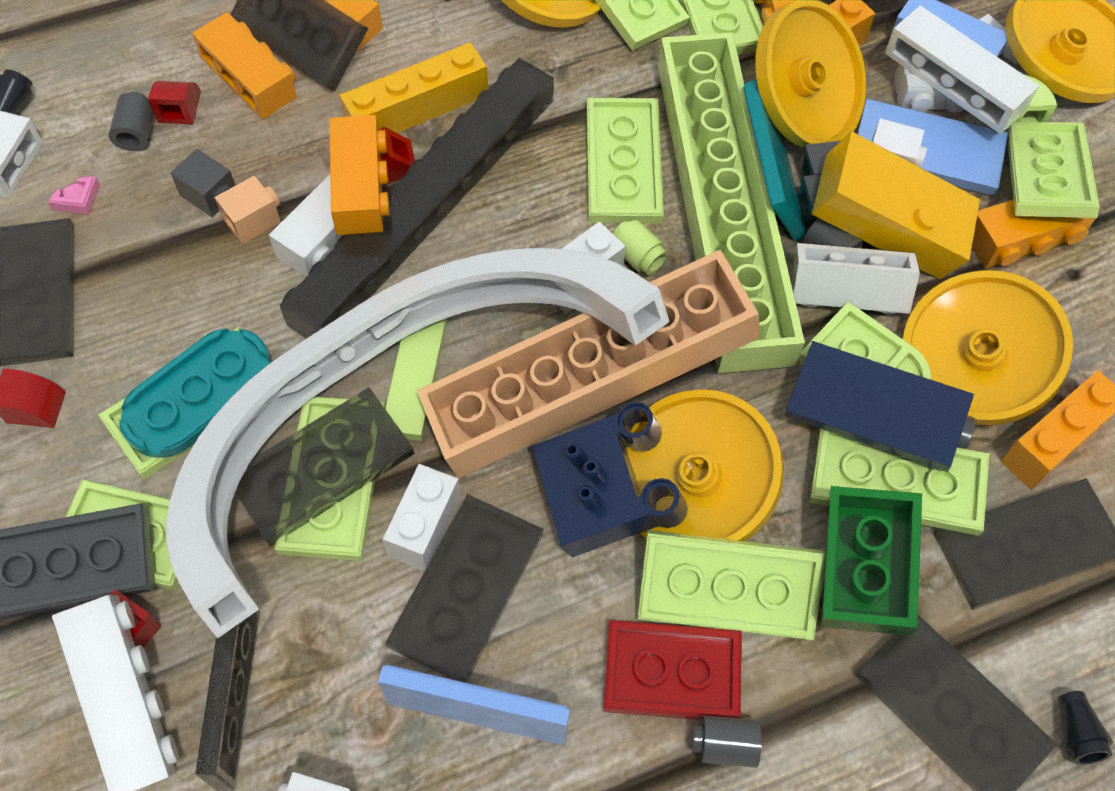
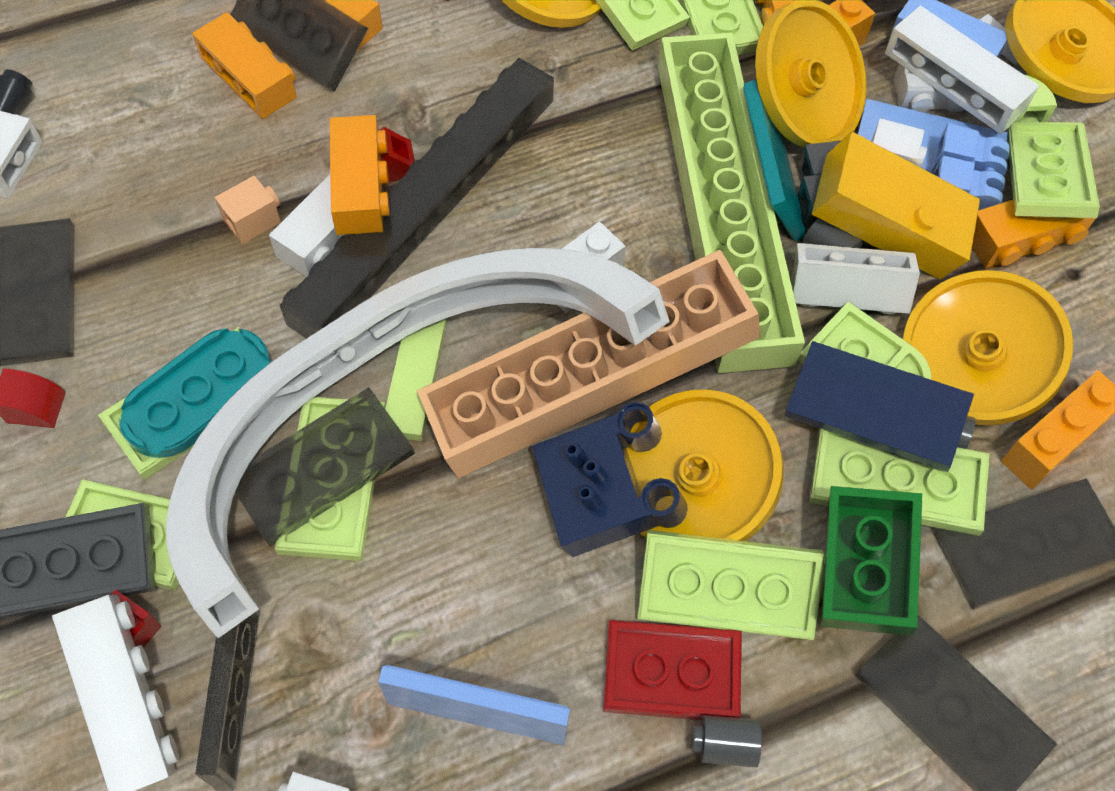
(76, 197): bright pink tile -> none
(131, 122): dark grey brick -> none
(174, 101): red brick -> none
(202, 179): dark grey brick -> none
(420, 90): yellow brick -> none
(422, 517): white brick -> none
(465, 589): clear smoke tile -> none
(624, 160): yellowish green tile -> none
(643, 248): yellowish green brick -> none
(972, 163): none -> light blue legs
(1082, 730): black cone -> none

